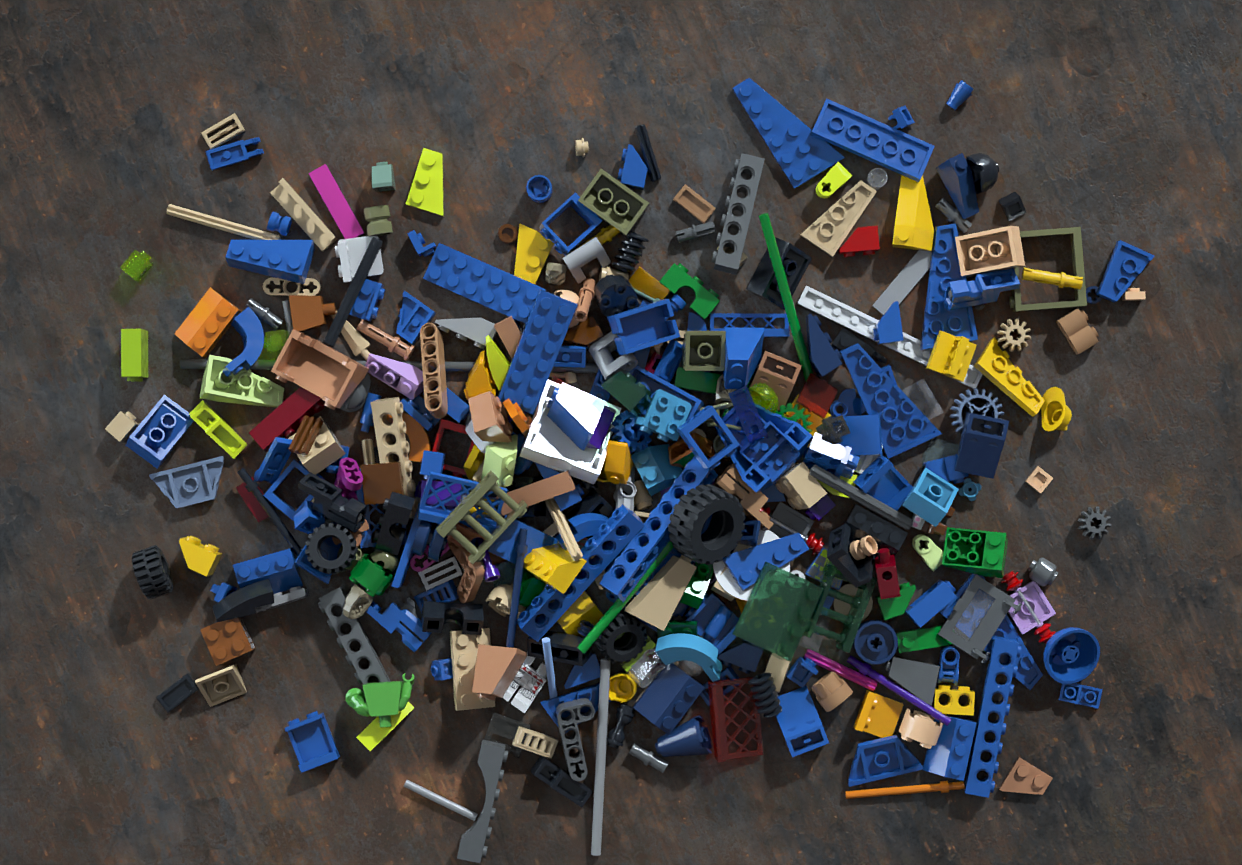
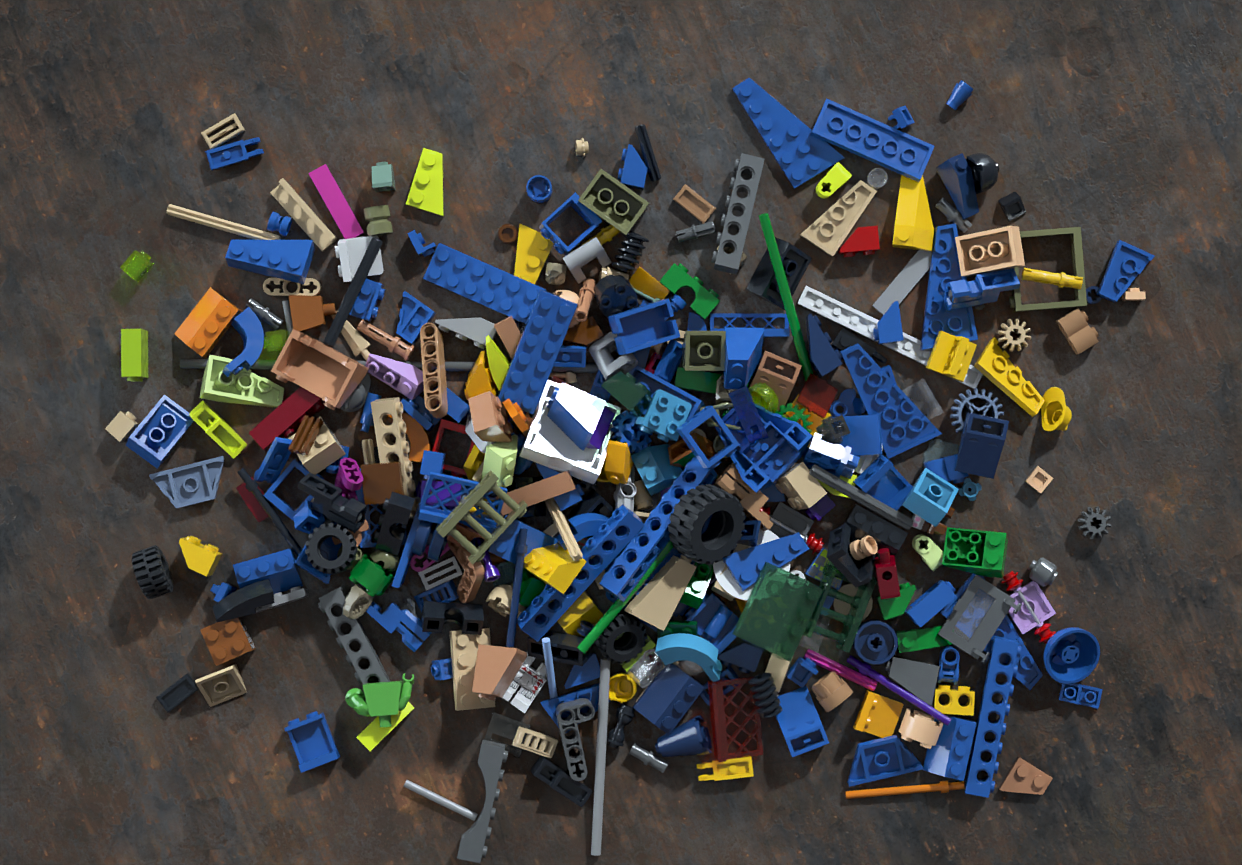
(729, 769): none -> yellow hinge

